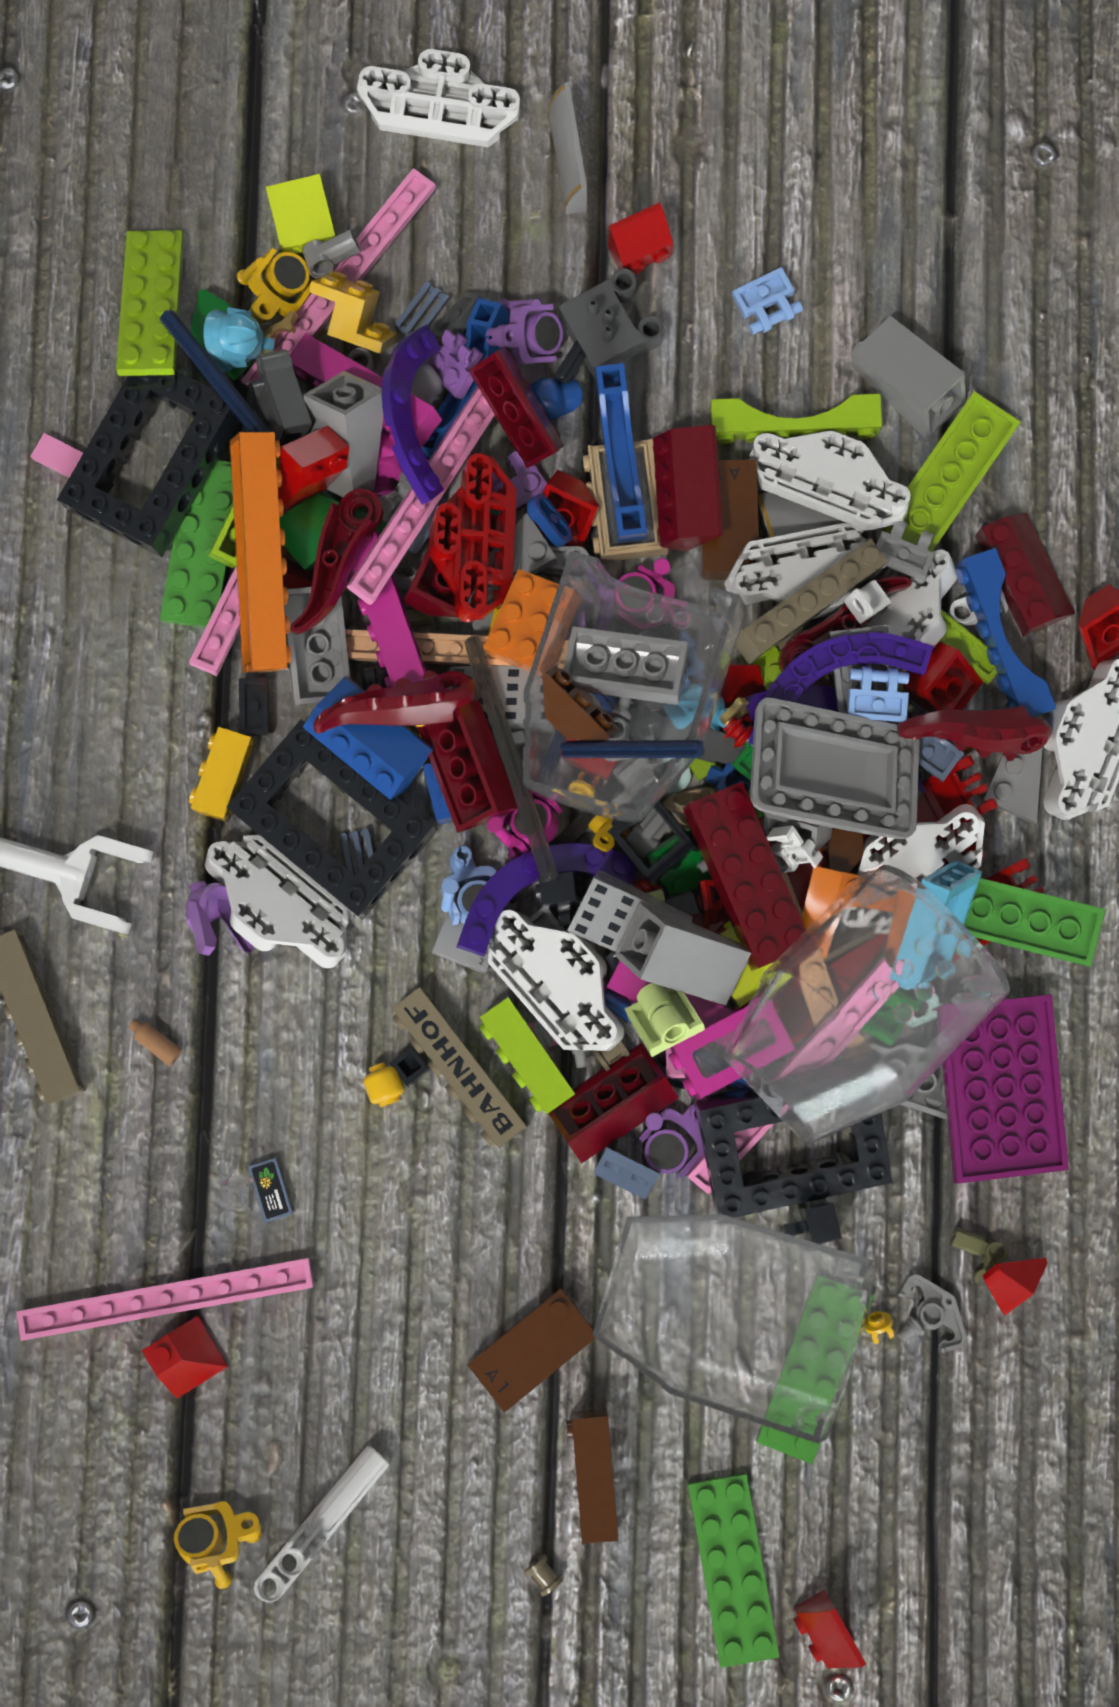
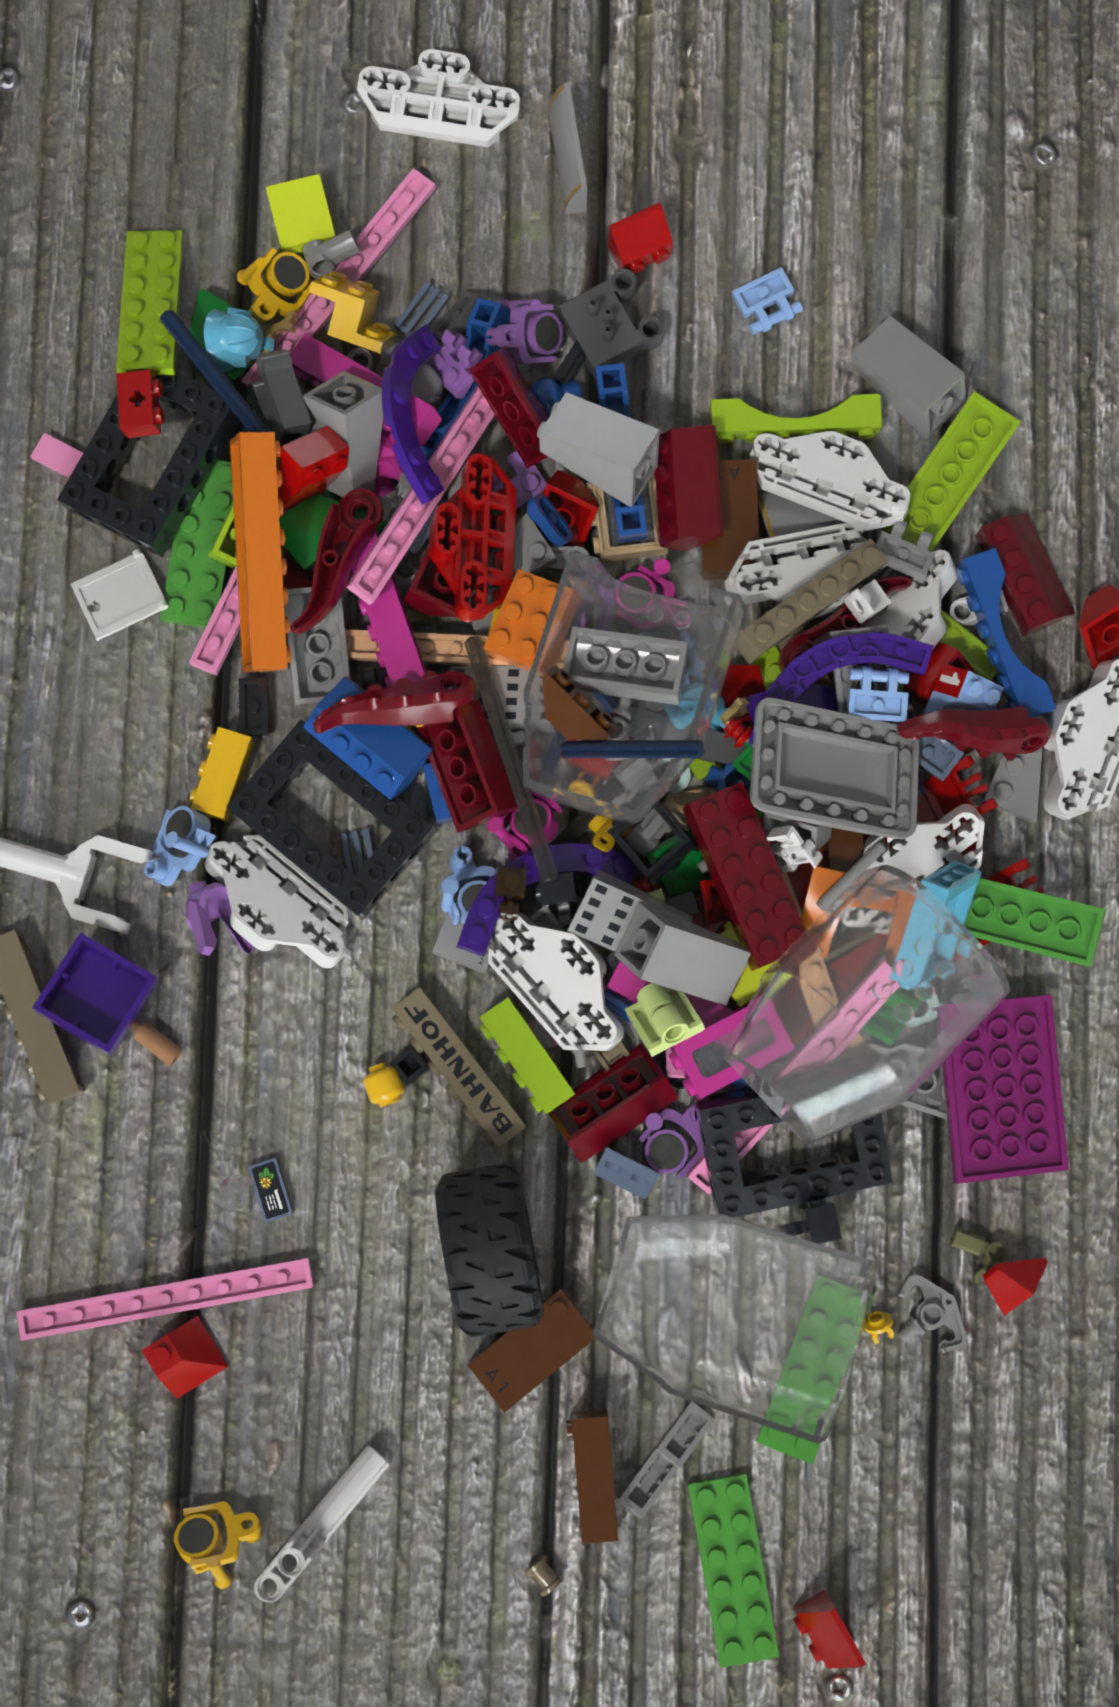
(95, 994): none -> dark purple container
(125, 595): none -> white container
(139, 403): none -> red brick
(185, 831): none -> light blue piece
(488, 1250): none -> black tyre
(509, 884): none -> dark brown plate
(601, 446): none -> light grey slope
(665, 1460): none -> light grey slope
(850, 876): none -> light grey bar
(963, 691): none -> light blue slope

